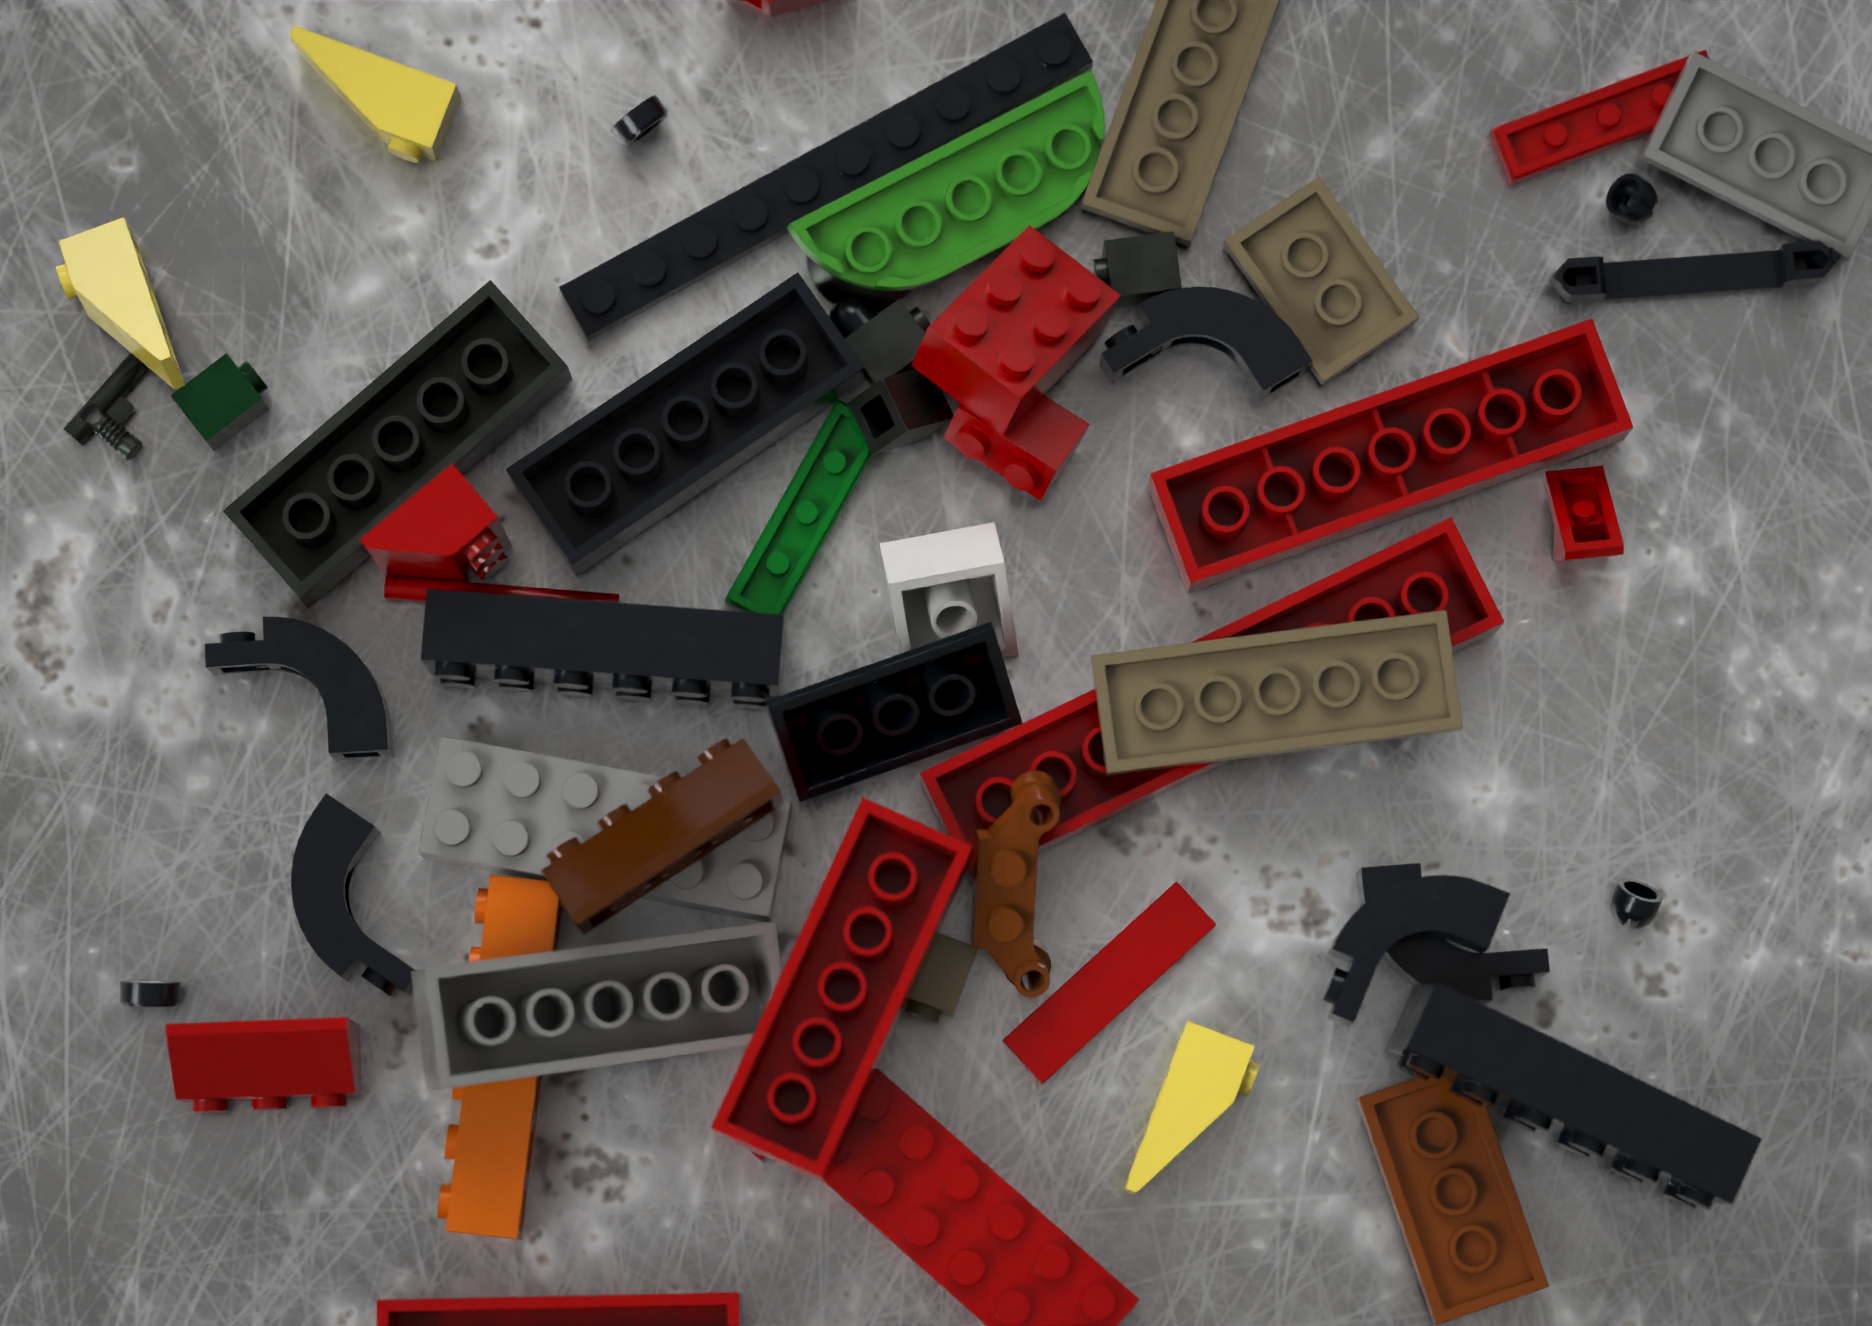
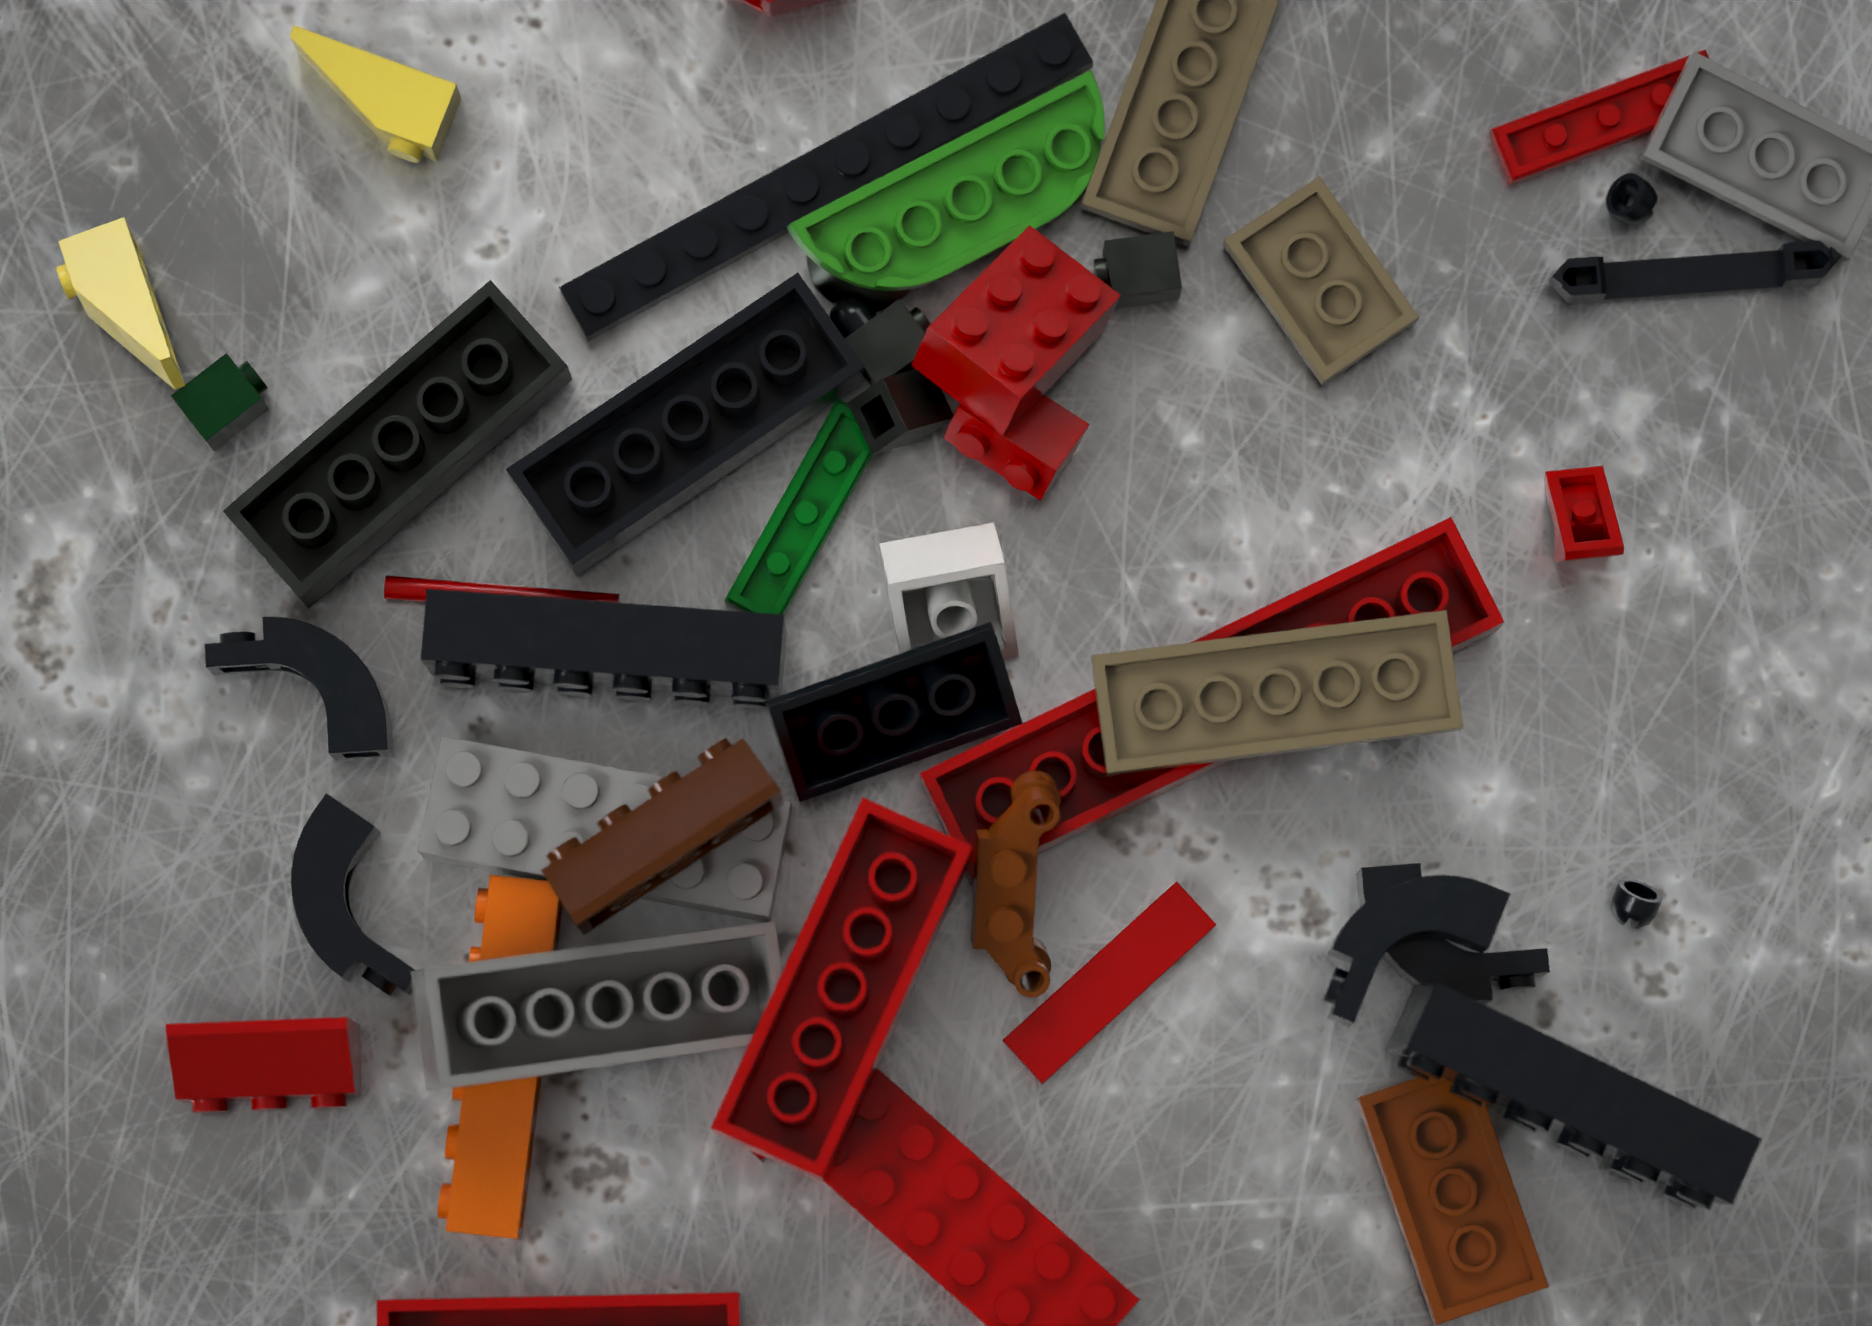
(113, 410): pearl dark grey hose -> none
(149, 993): black tile -> none
(440, 534): red slope -> none
(640, 121): black tile -> none
(941, 979): dark tan brick -> none
(1196, 1090): light yellow slope -> none
(1215, 319): black arch -> none
(1389, 456): red brick -> none

